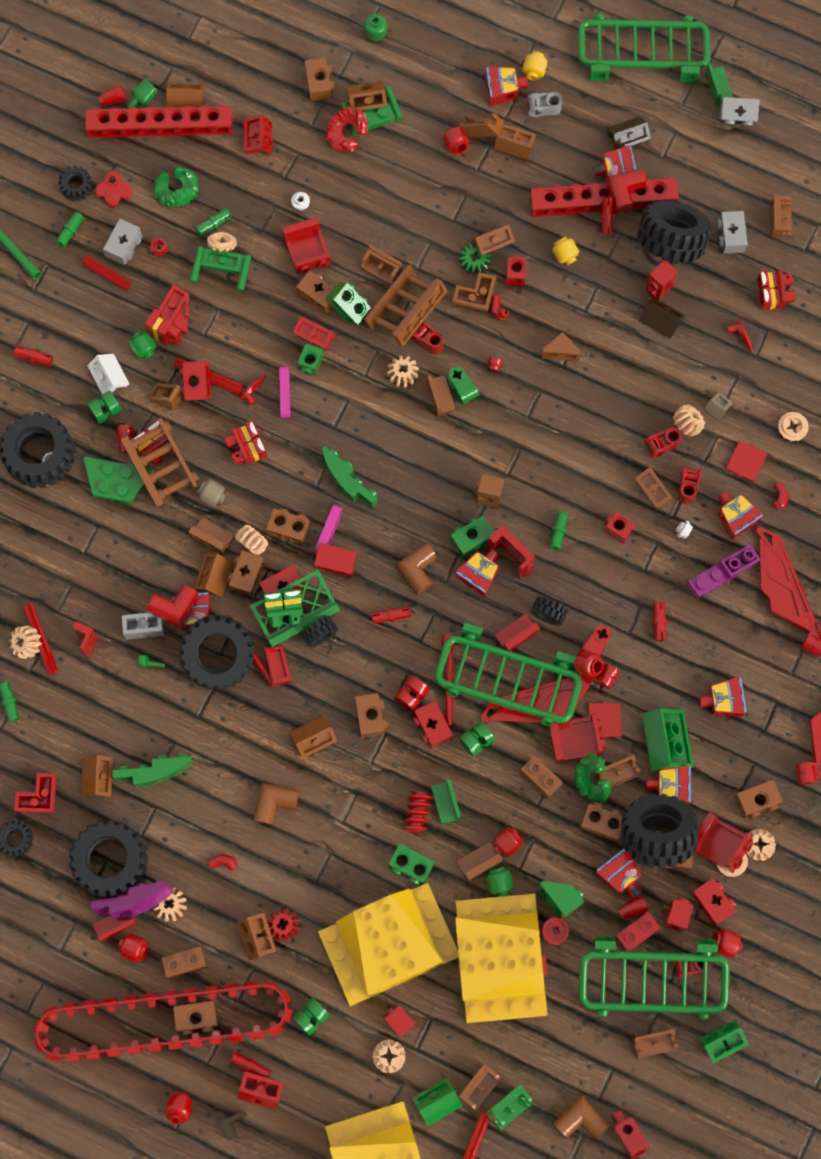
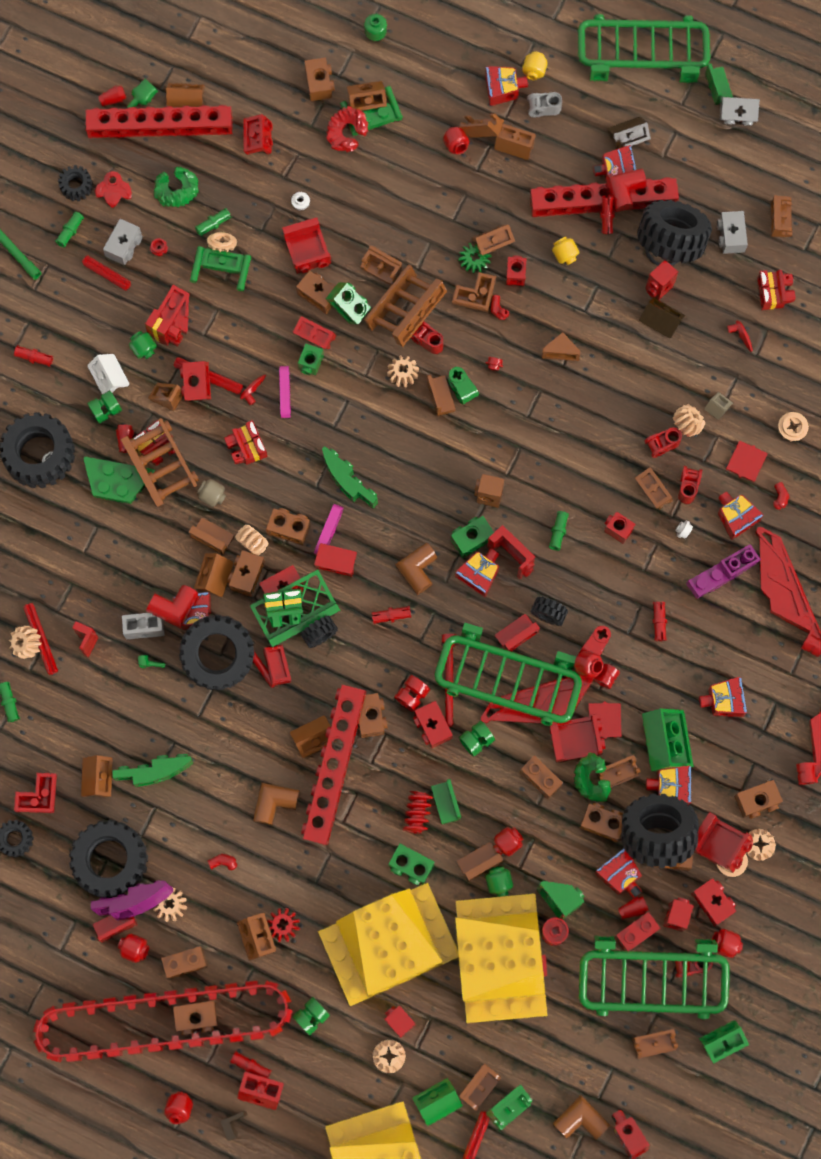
(309, 830): none -> red brick

